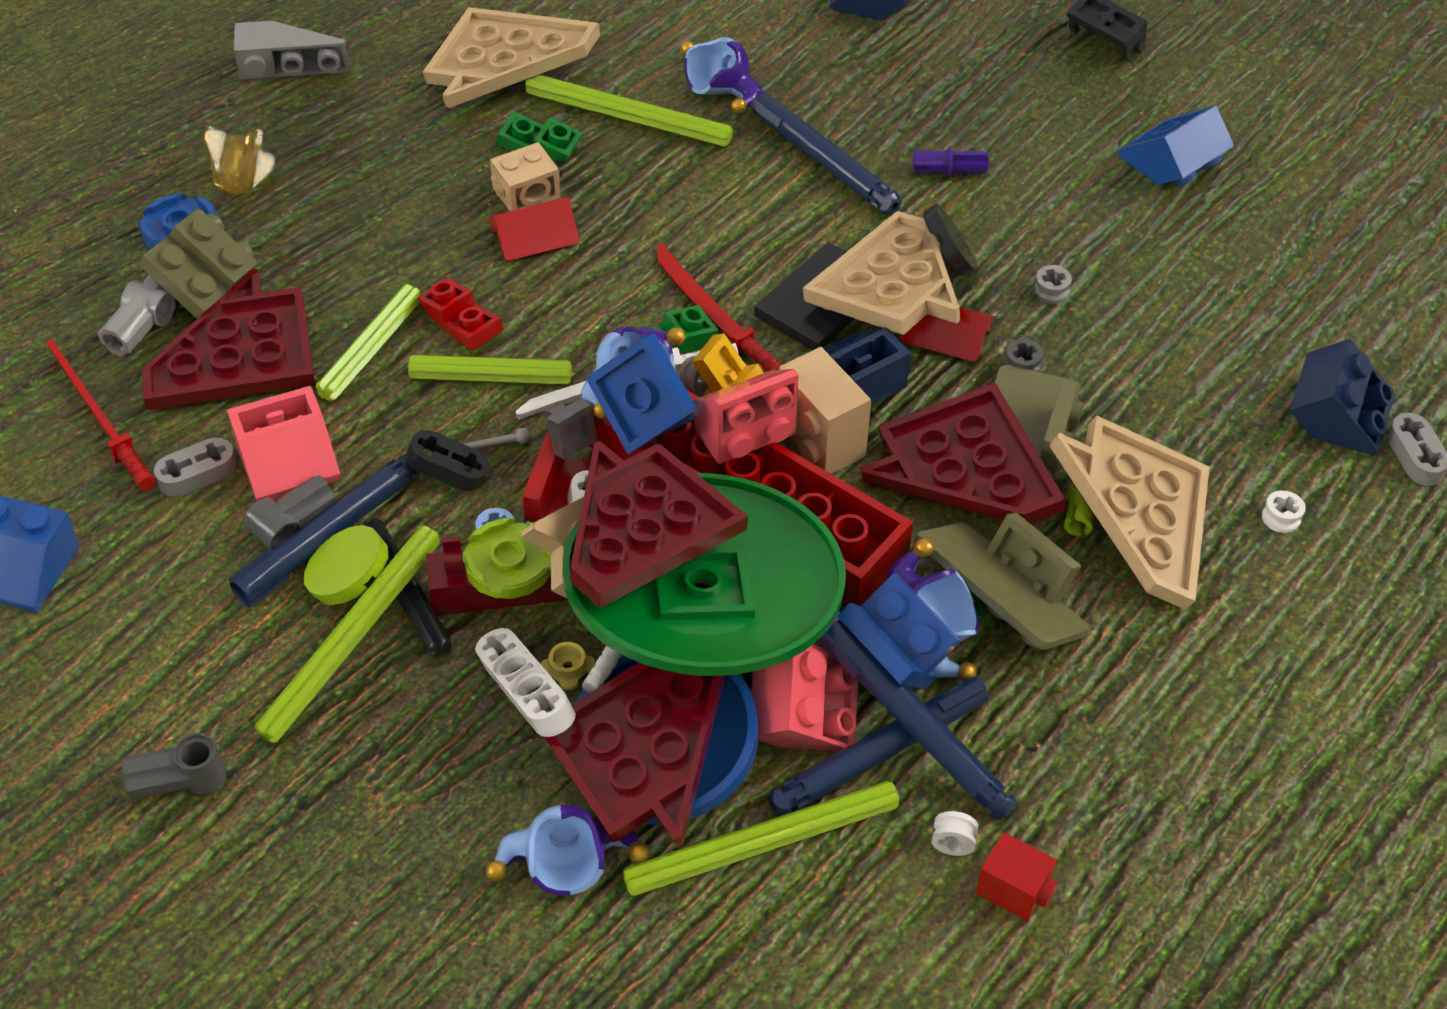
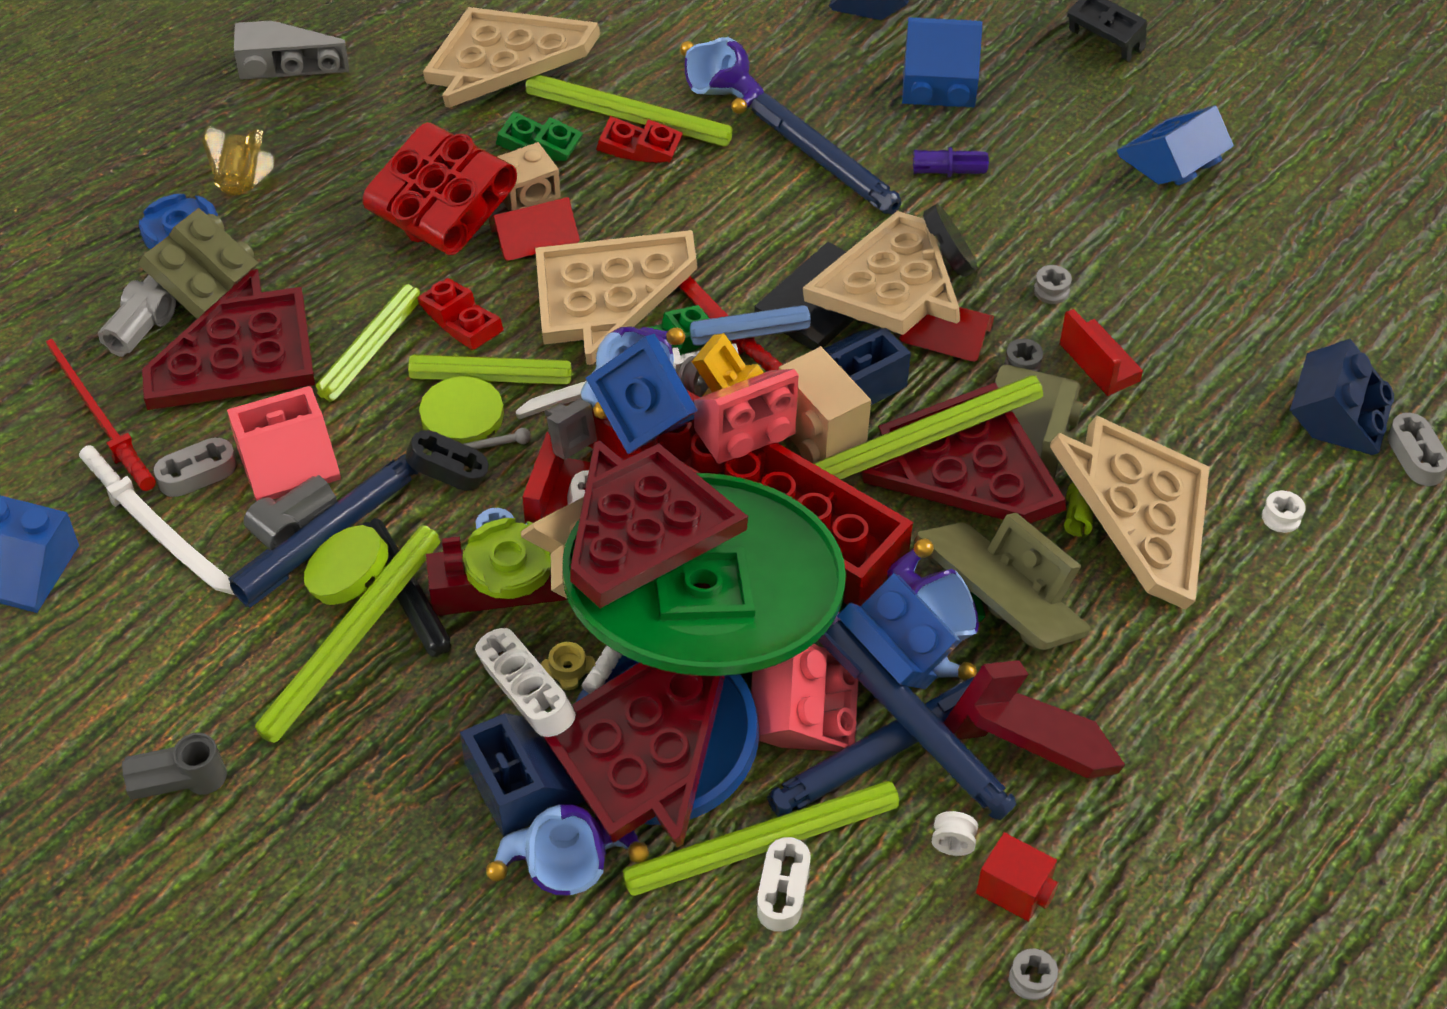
(123, 493): none -> white sword
(440, 188): none -> red connector
(462, 409): none -> lime tile
(515, 771): none -> dark blue slope
(608, 284): none -> tan wing
(652, 144): none -> red slope
(751, 324): none -> medium blue axle
(792, 885): none -> white beam
(933, 428): none -> lime axle
(942, 62): none -> blue slope
(1021, 983): none -> light grey bush
(1043, 729): none -> dark red piece
(1098, 354): none -> red panel

